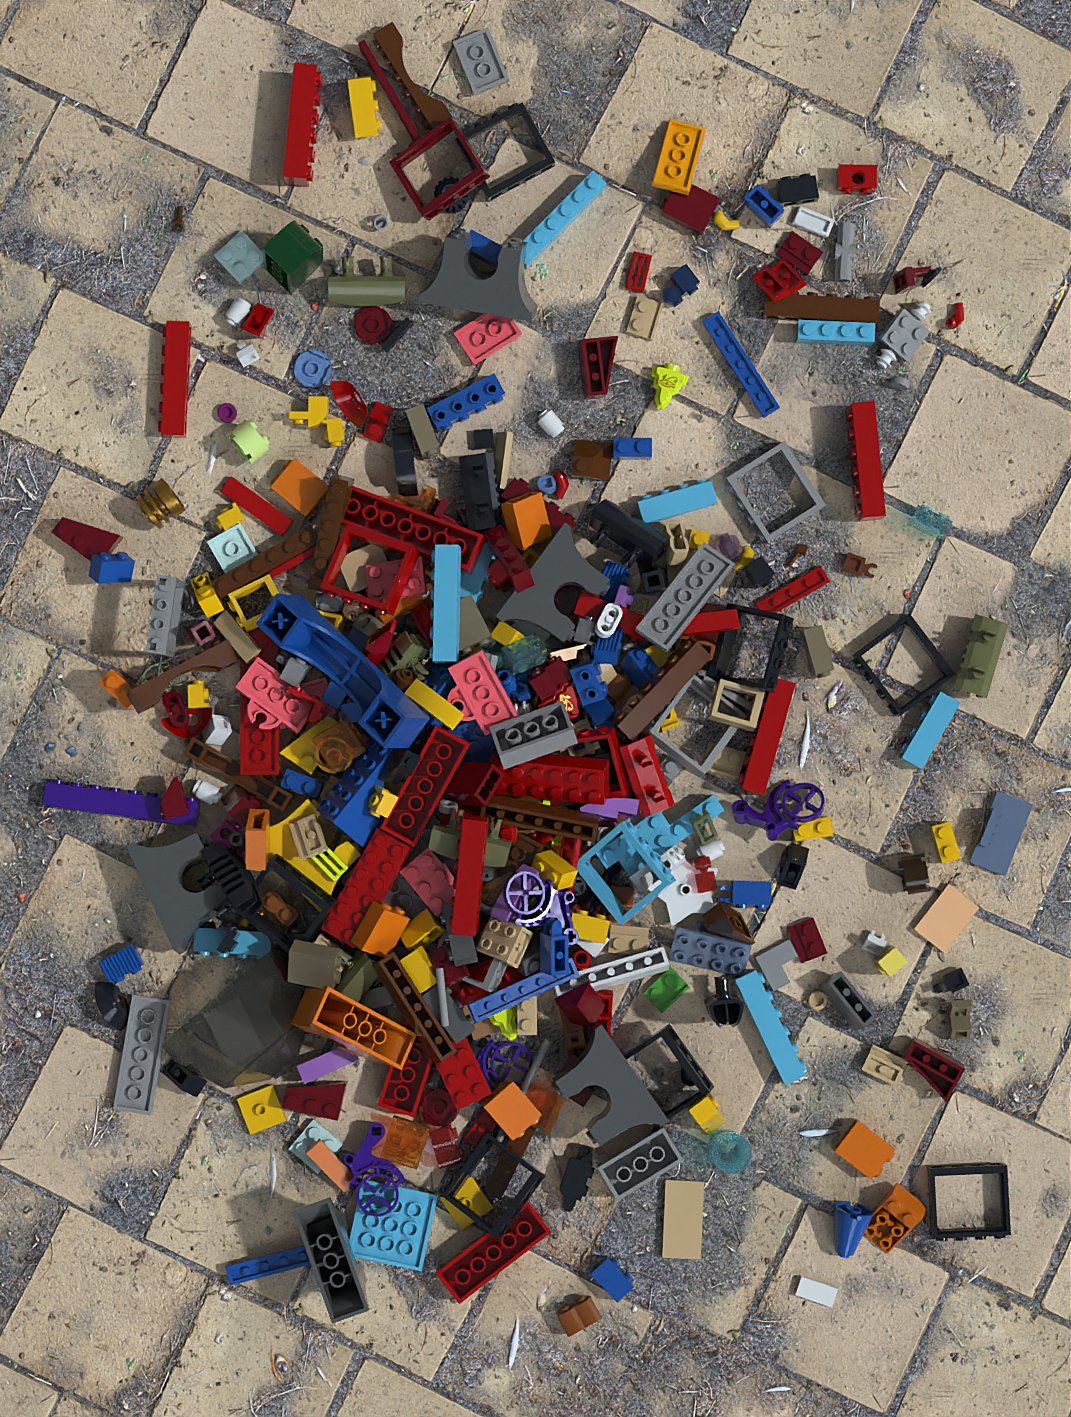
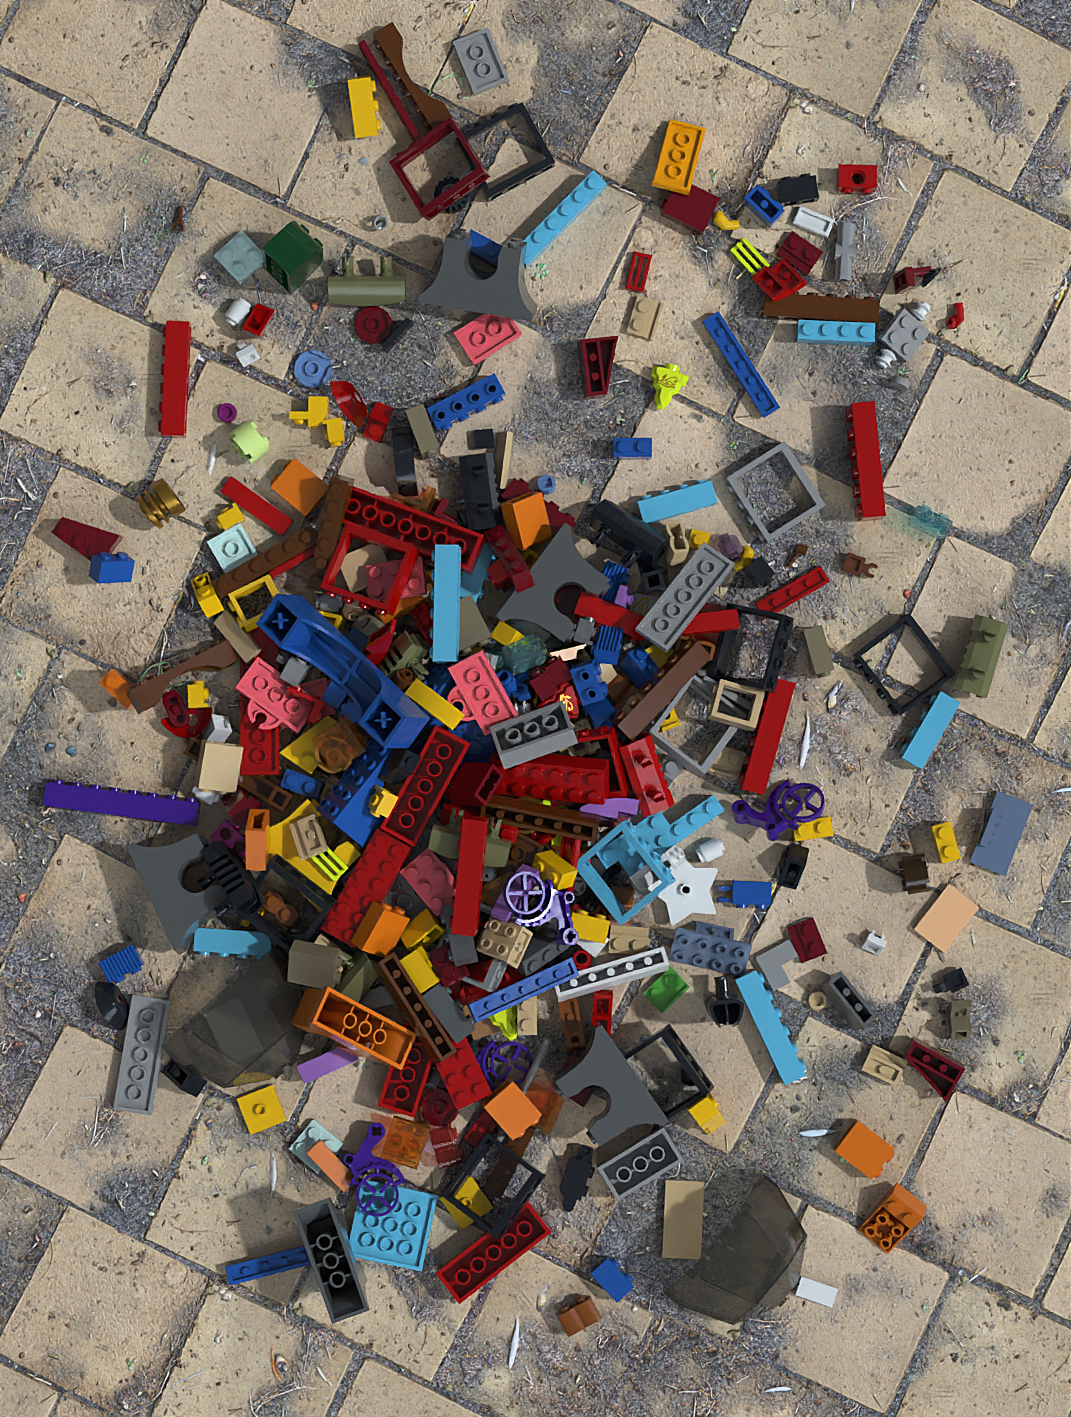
(165, 616): light grey window -> none
(174, 801): dark red slope -> none
(200, 632): dark red brick -> none
(218, 767): none -> tan brick
(229, 942): black bracket -> none
(242, 838): dark grey pin -> none
(301, 125): red brick -> none
(316, 1099): dark red wedge -> none
(442, 996): light grey bar -> none
(446, 805): light grey tile -> none
(550, 423): white brick -> none
(553, 949): blue hinge -> none
(562, 482): red arm -> none
(581, 1005): dark red slope -> none
(592, 460): reddish brown slope -> none
(608, 622): white plate -> none
(685, 284): dark blue brick -> none
(699, 820): olive tile -> none
(705, 880): clear red plate -> none
(727, 923): reddish brown slope -> none
(739, 246): none -> neon yellow tile
(740, 1151): clear light blue wheel -> none
(752, 1265): none -> clear smoke windscreen
(849, 1226): blue cone -> none
(889, 961): light yellow brick -> none
(970, 1169): black window -> none

